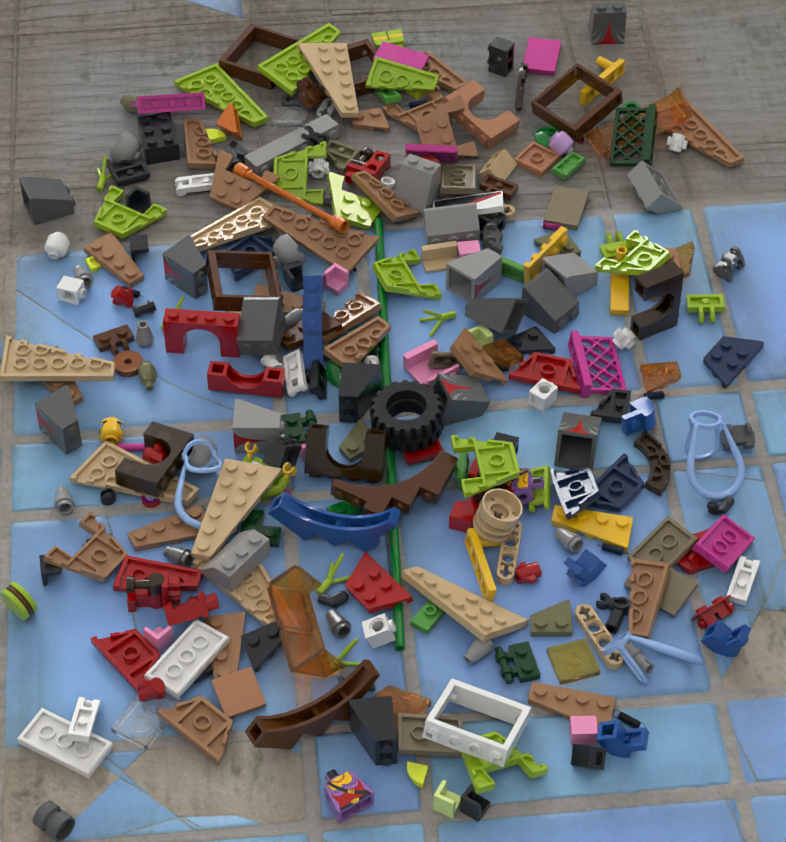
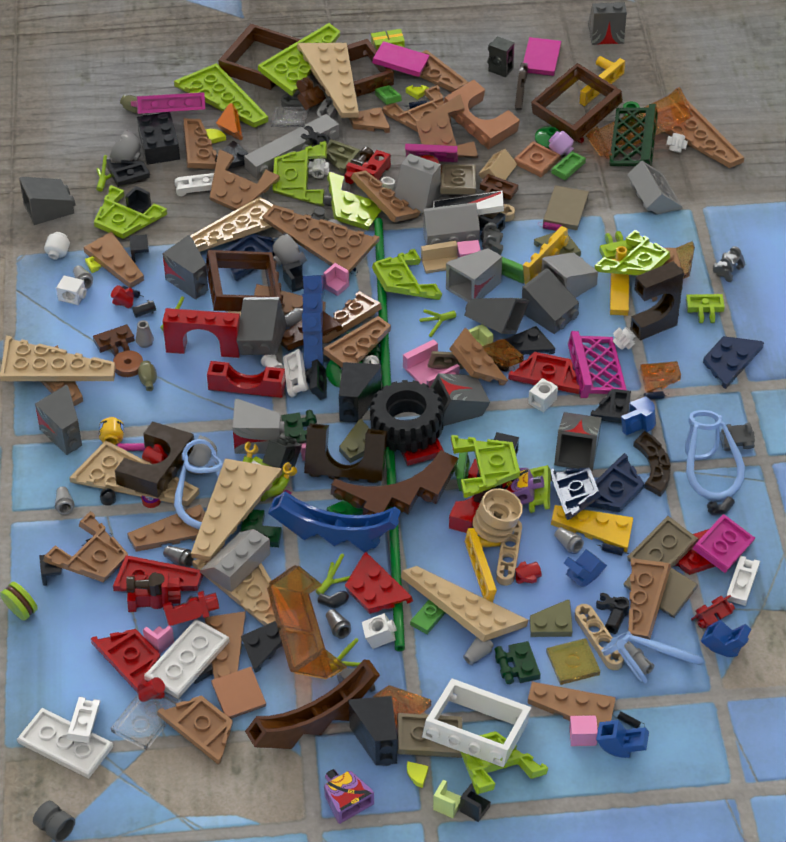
(338, 223): orange hose -> none
(397, 76): lime wing -> none
(588, 756): black panel -> none

